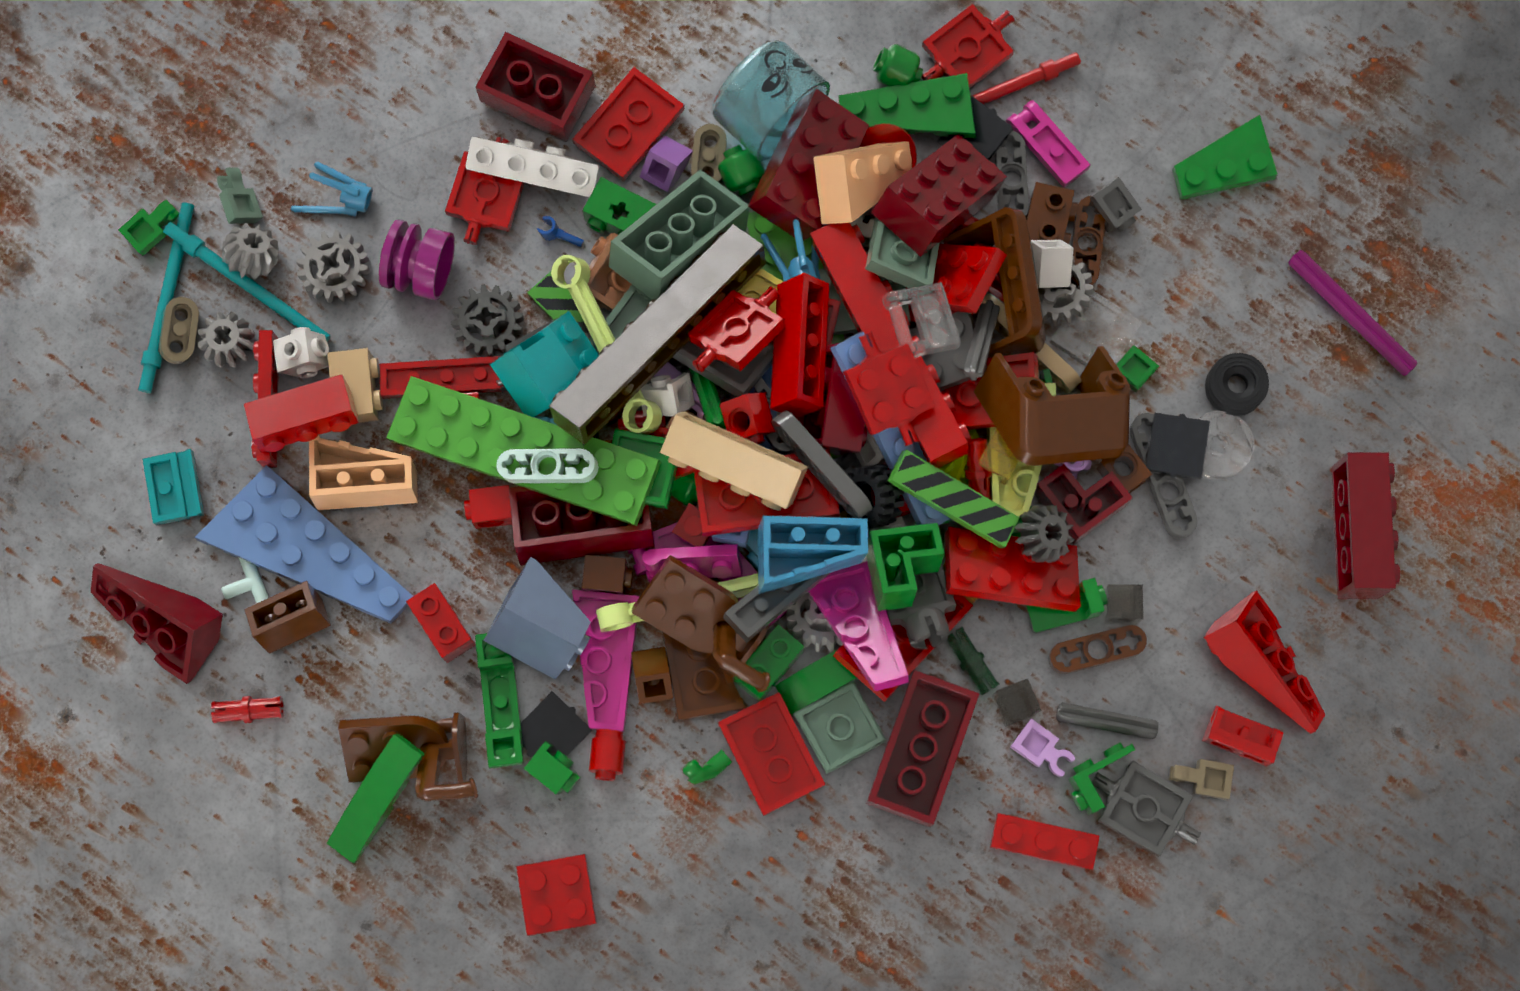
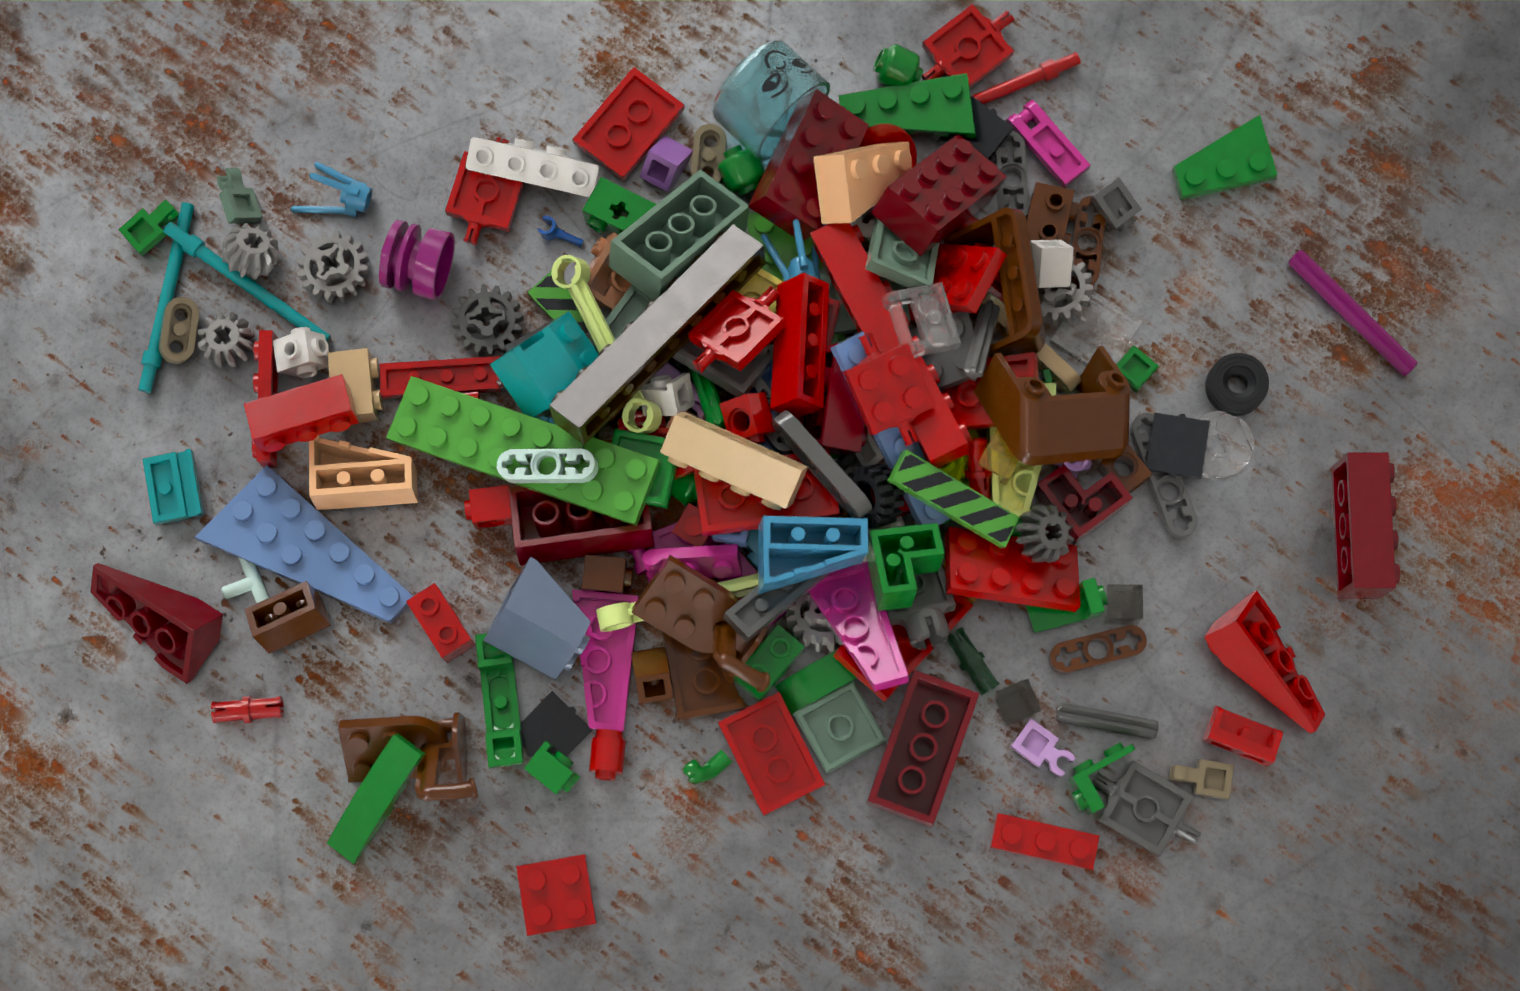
(535, 86): dark red brick -> none

